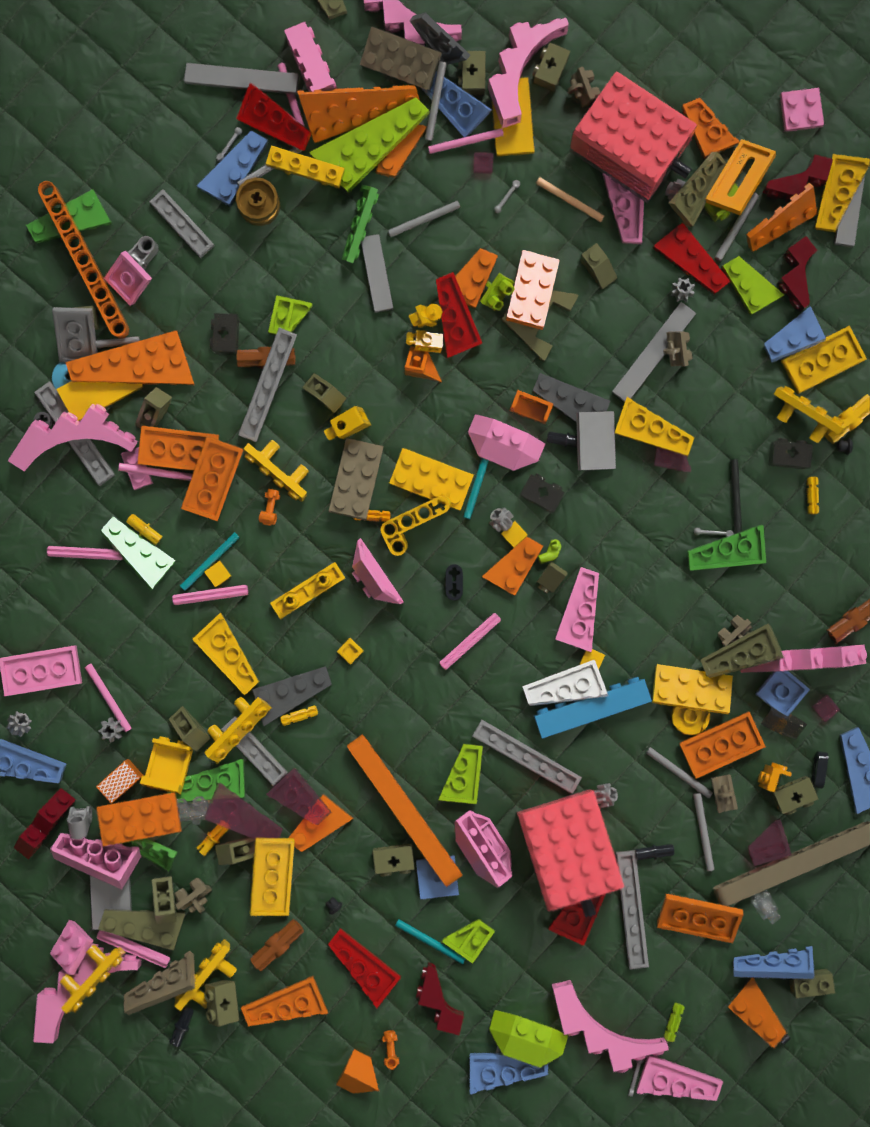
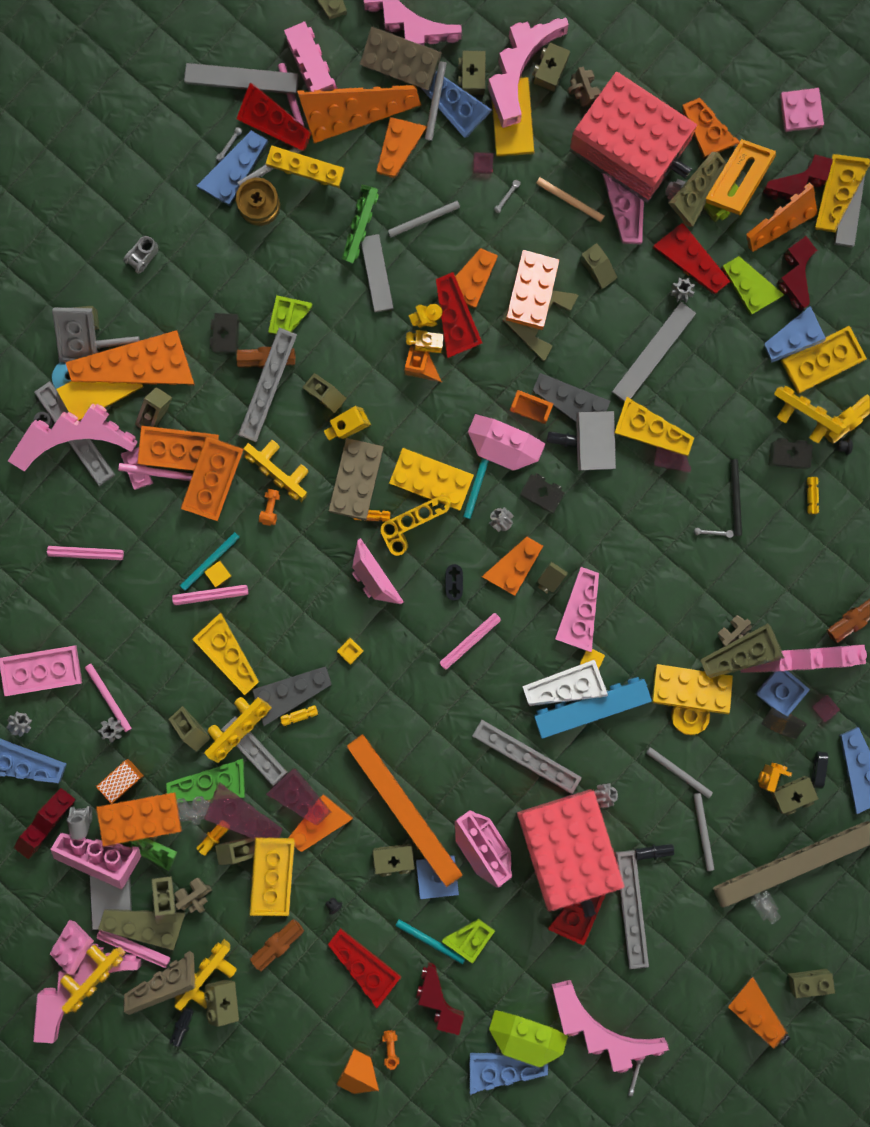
(77, 253): orange beam -> none
(85, 210): bright green wing -> none
(127, 278): bright pink plate -> none
(142, 556): wing -> none
(144, 529): yellow axle -> none
(167, 765): yellow panel -> none
(181, 223): light grey tile -> none
(294, 1001): orange wing -> none
(307, 590): yellow plate -> none
(371, 142): lime wing -> none
(438, 39): dark grey wing -> none
(464, 777): lime wing -> none
(465, 141): bright pink bar -> none
(497, 291): lime hips -> none
(514, 534): yellow tile -> none
(552, 552): lime arm -> none
(669, 1078): bright pink wing -> none
(674, 1022): lime axle -> none
(677, 348): dark tan hips -> none
(699, 918): orange plate -> none
(722, 745): orange plate -> none
(724, 793): dark tan hips -> none
(735, 550): bright green wing -> none
(736, 227): light grey bar -> none
(769, 845): clear pink wing -> none
(774, 965): medium blue wing -> none

